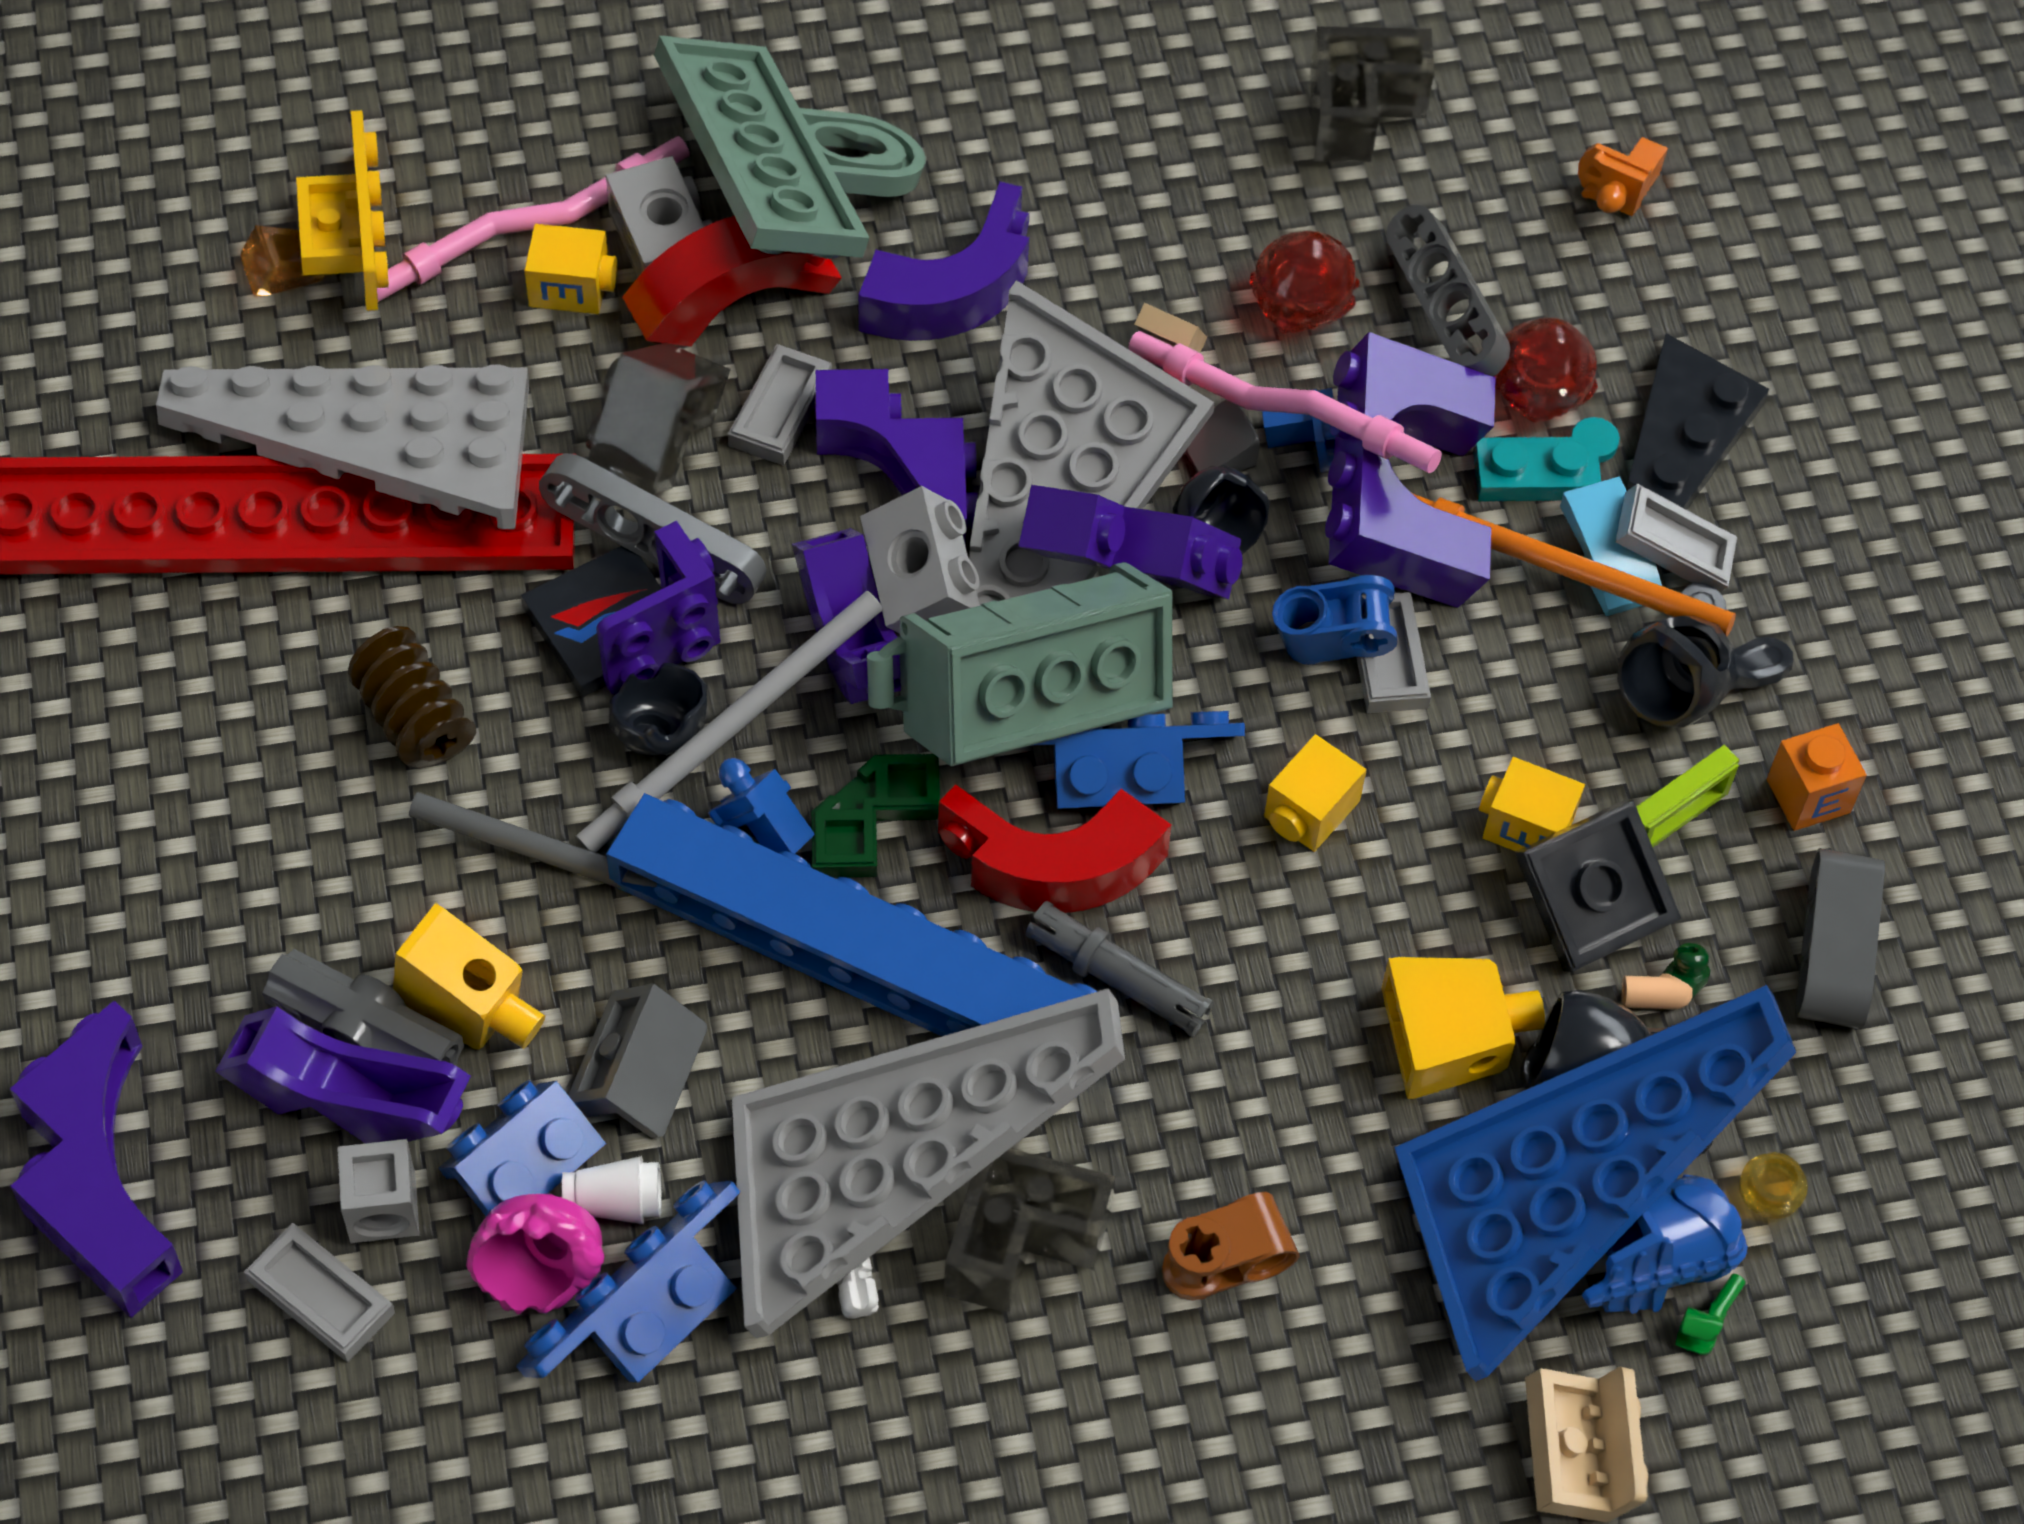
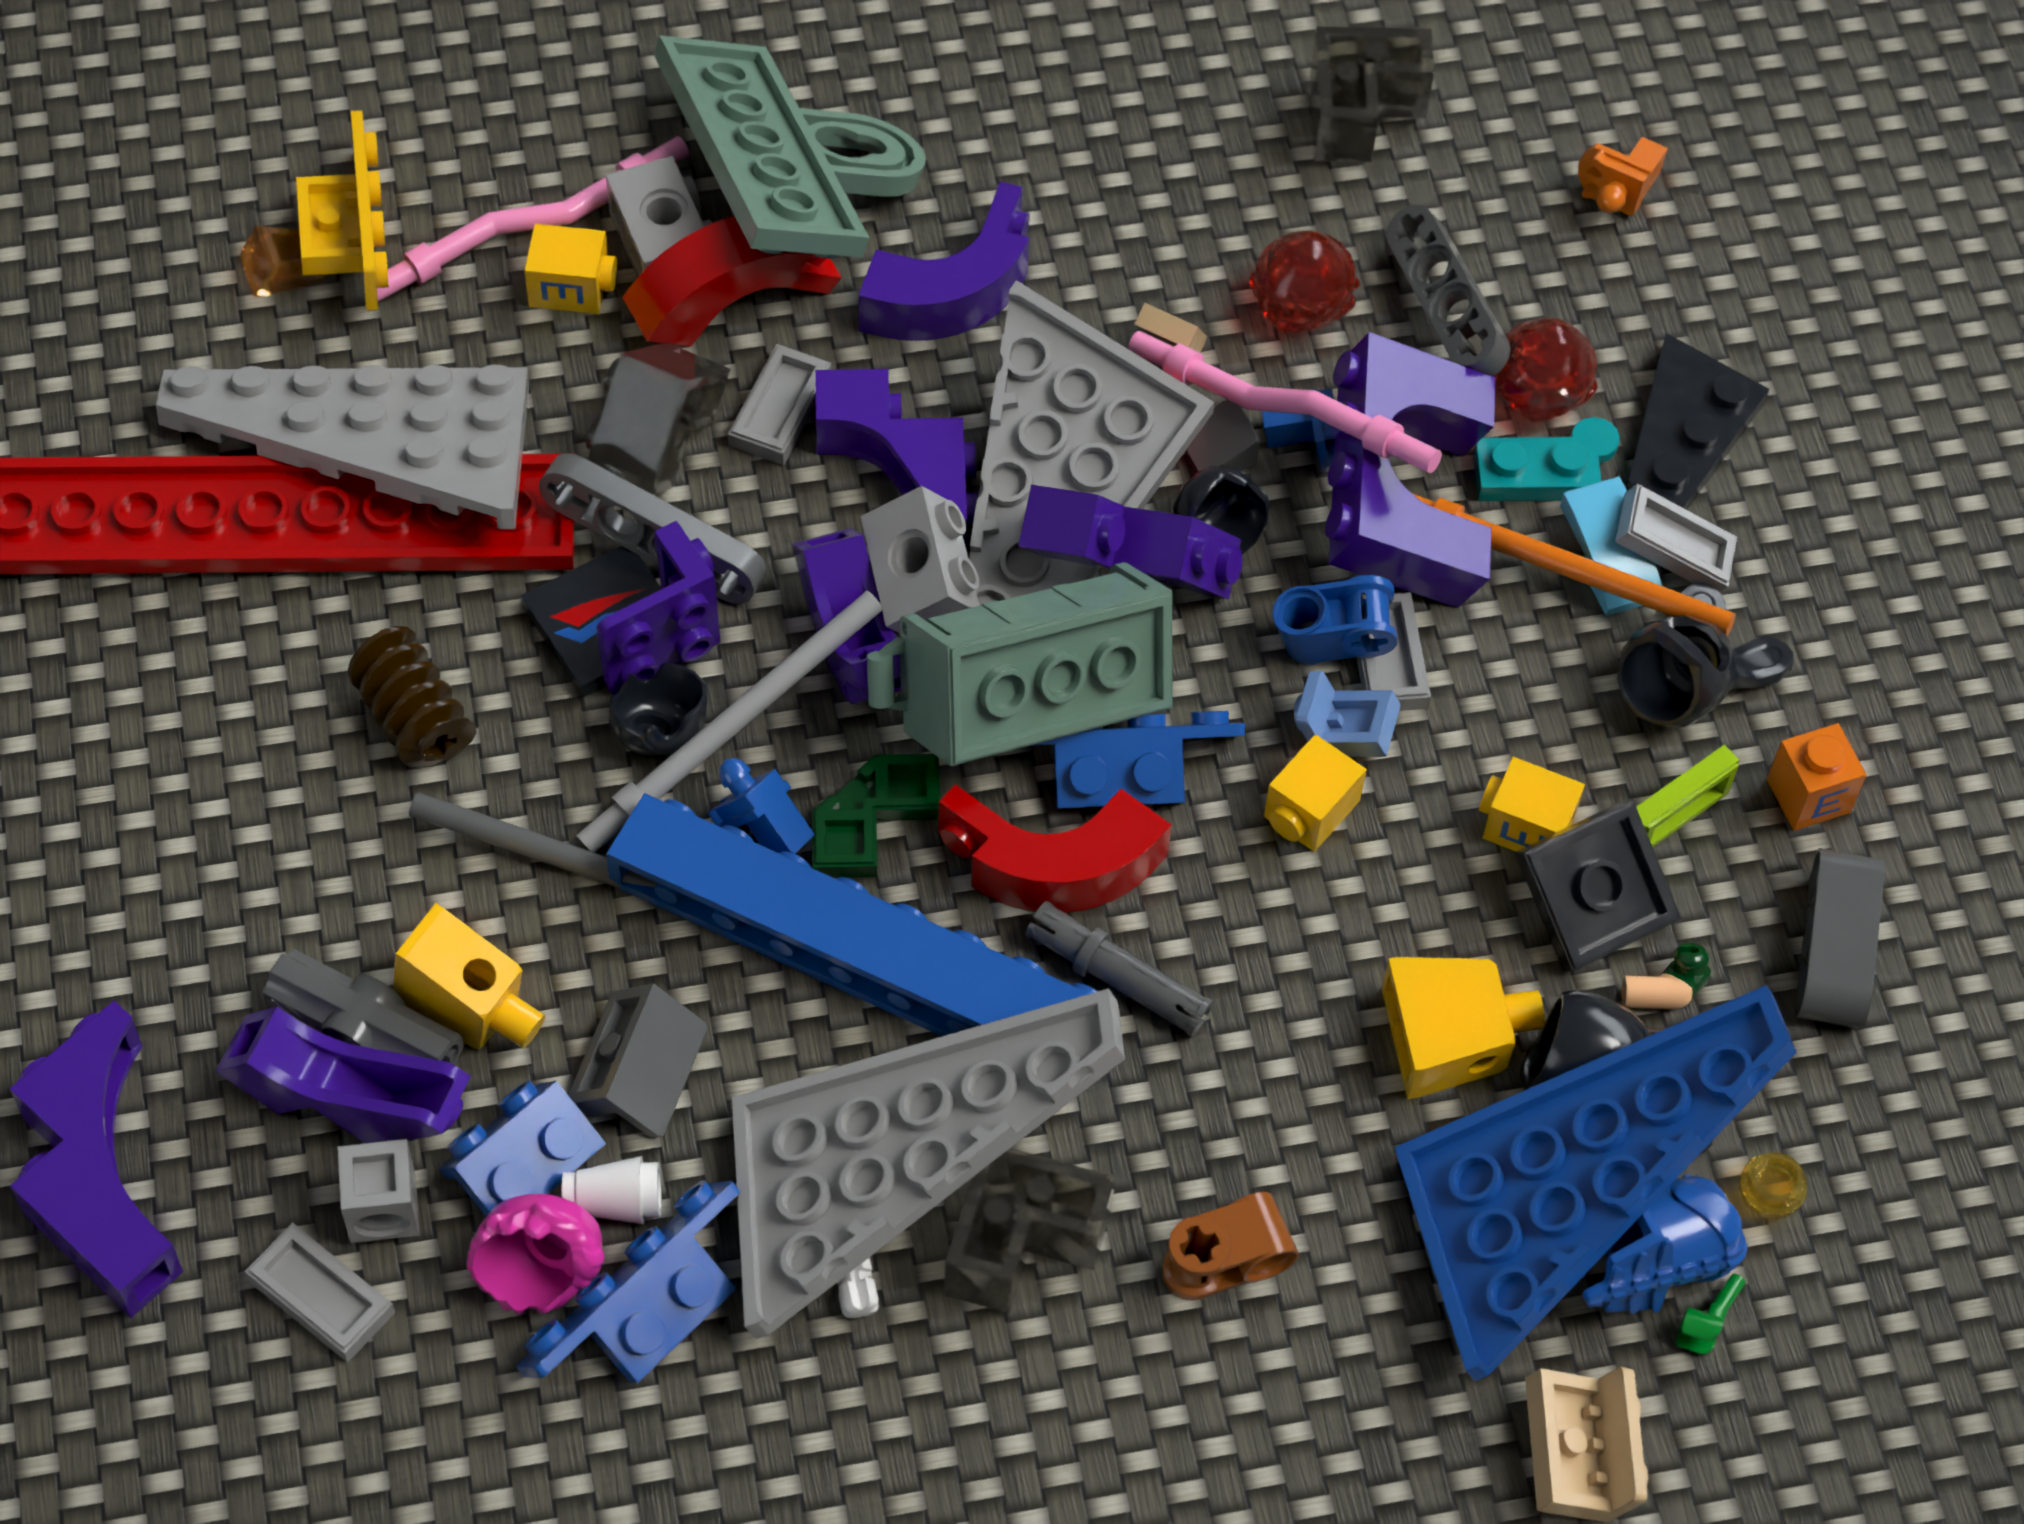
(1352, 721): none -> medium blue bracket

